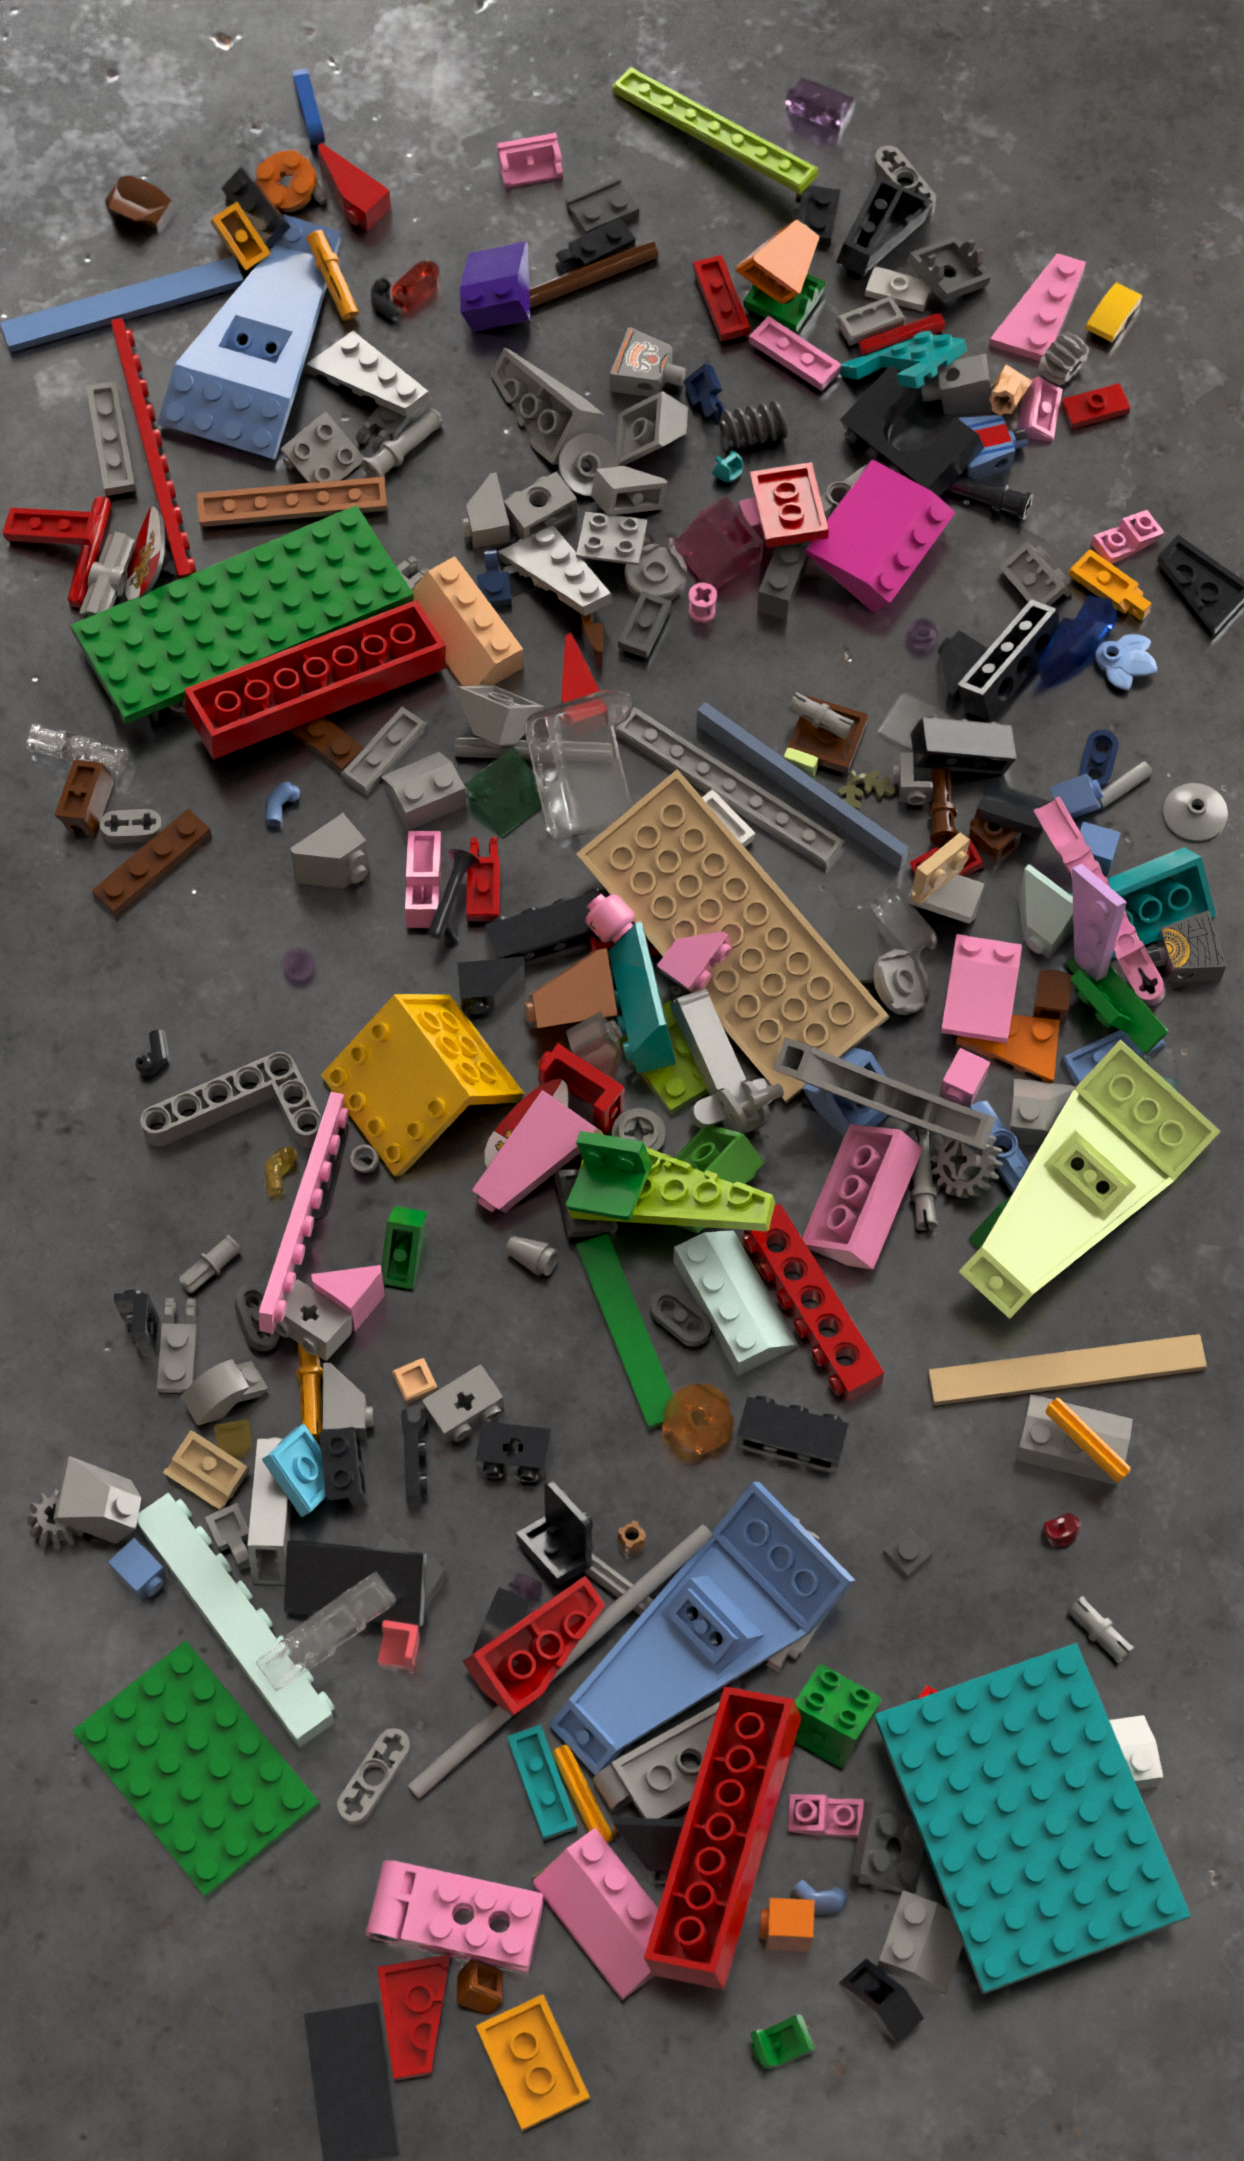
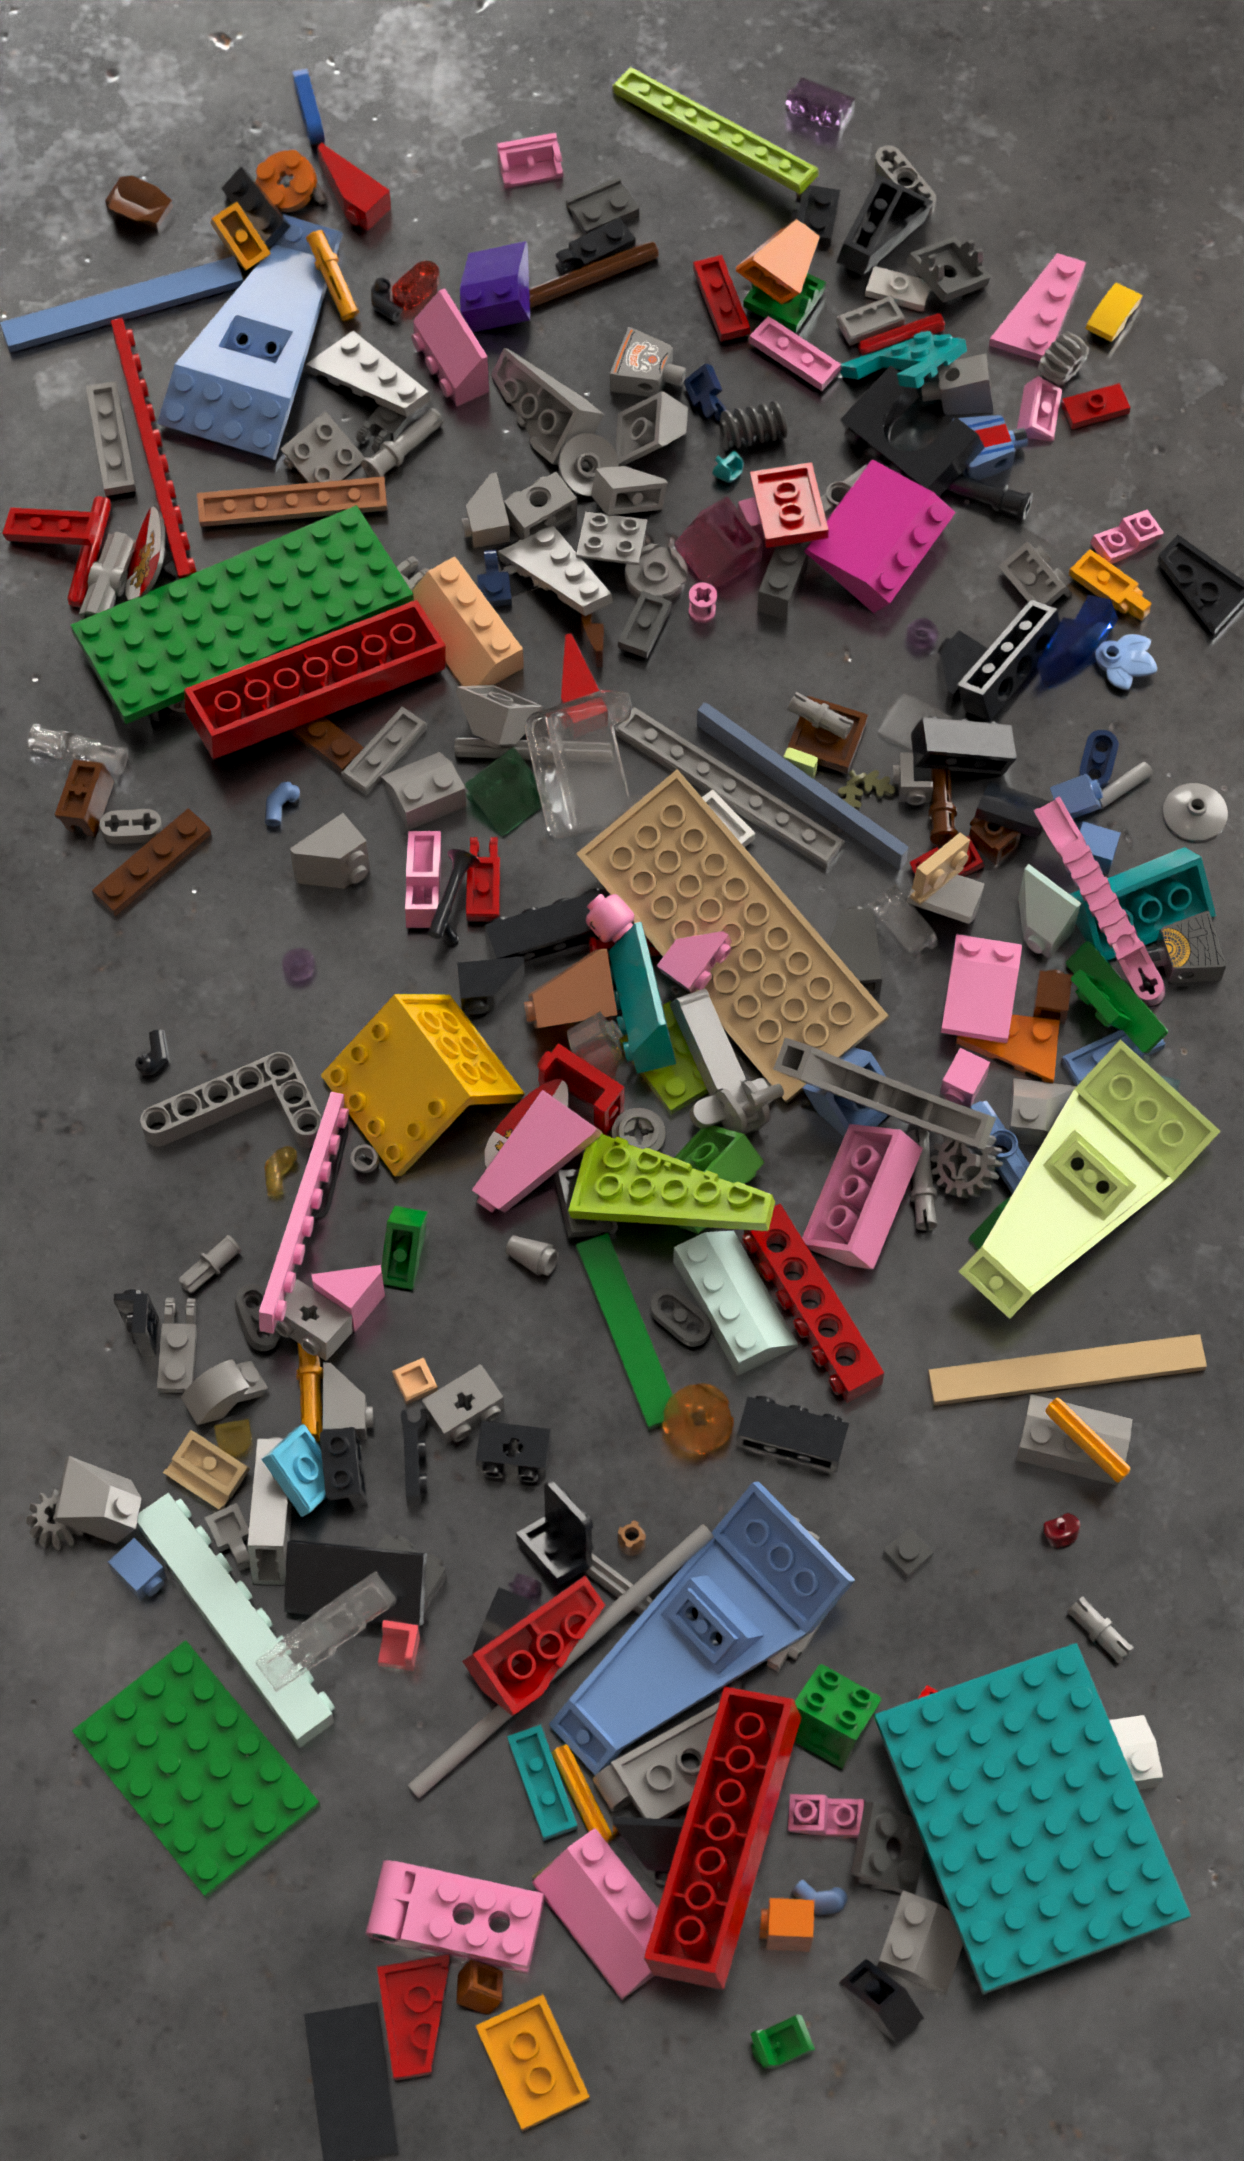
(351, 1794): light grey beam -> none
(451, 350): none -> bright pink slope
(610, 1175): green bracket -> none
(901, 982): light grey tile -> none
(1008, 390): light nougat piece -> none
(1095, 920): lavender wing -> none

